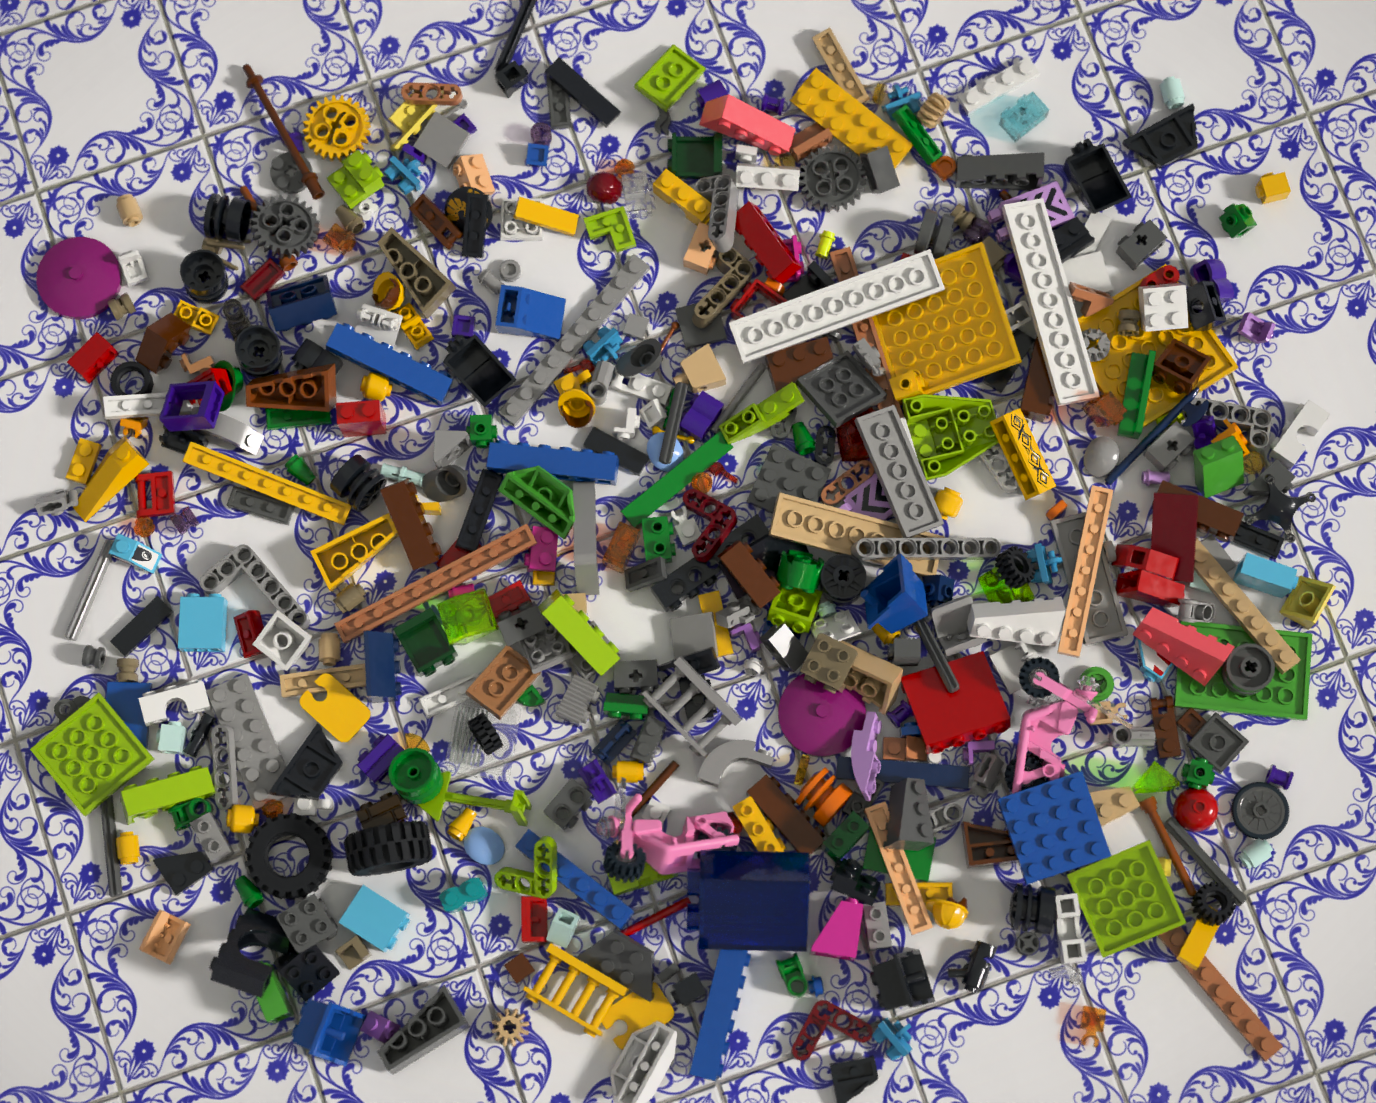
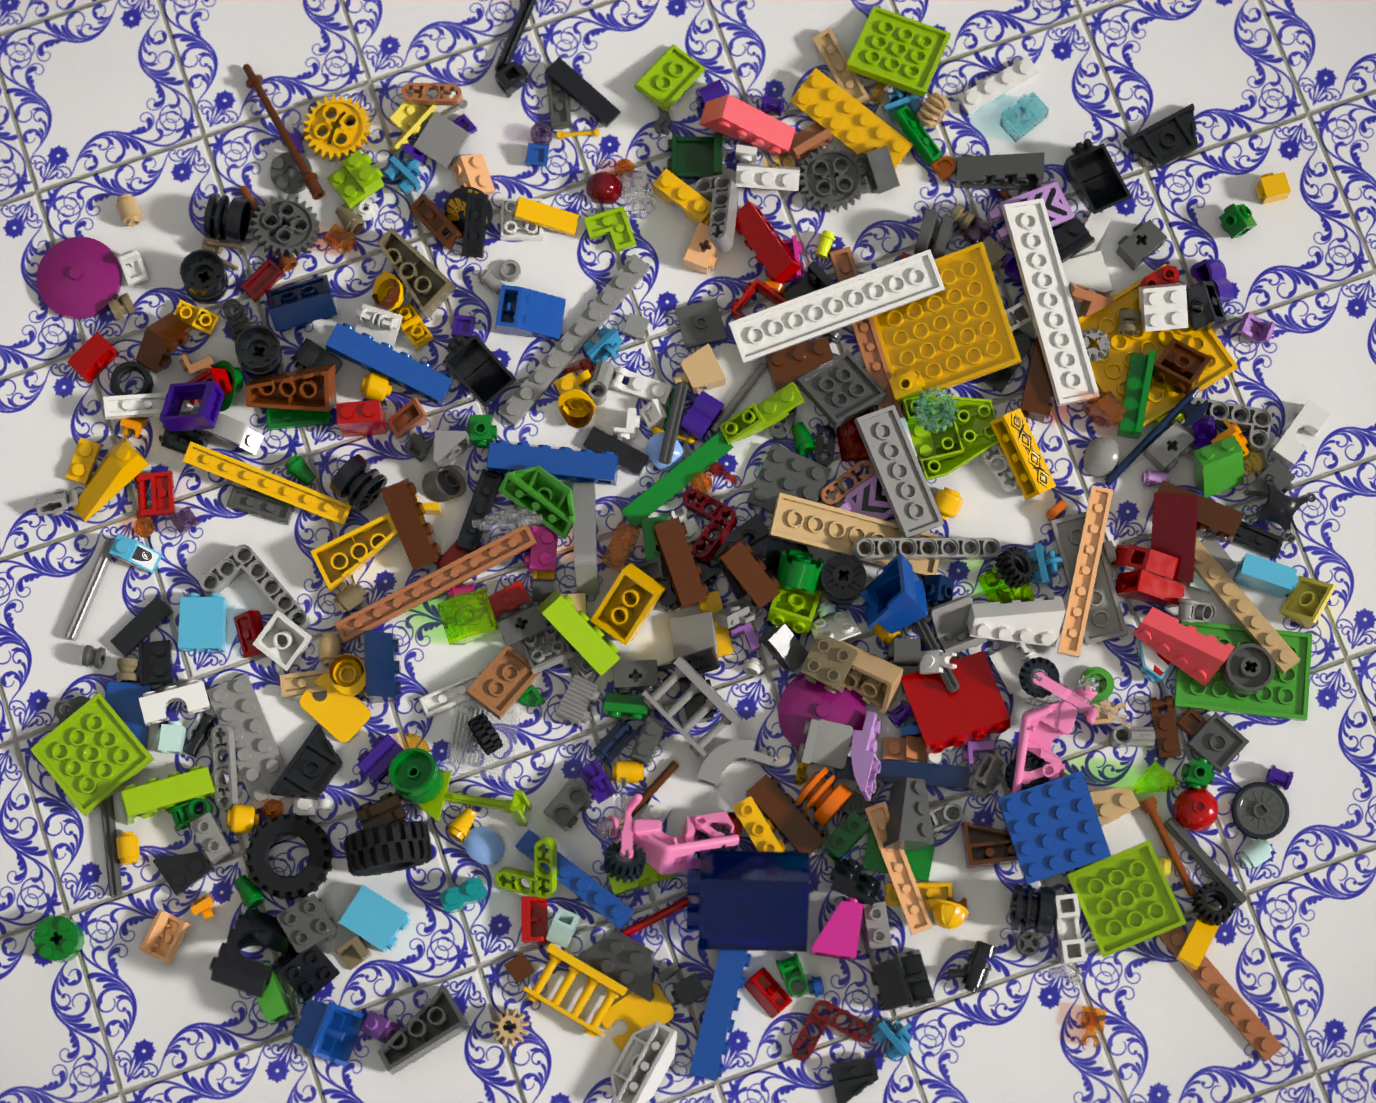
(48, 932): none -> green brick
(155, 663): none -> black plate
(203, 905): none -> light orange tile
(347, 674): none -> yellow piece
(402, 473): light aqua pin -> none
(407, 418): none -> nougat slope
(418, 446): none -> dark grey tile
(425, 643): dark green panel -> none
(505, 520): none -> clear plate
(542, 589): none -> dark grey tile
(560, 134): none -> yellow hinge
(628, 604): none -> yellow brick
(641, 359): dark grey piece -> none
(674, 325): dark orange hinge -> none
(680, 563): none -> reddish brown brick
(720, 291): dark tan beam -> none
(767, 992): none -> red slope
(826, 743): none -> light grey bracket
(869, 357): light grey piece -> none
(898, 51): none -> lime plate
(934, 661): none -> white plate
(943, 404): none -> clear light blue gear
(1172, 92): light aqua brick -> none

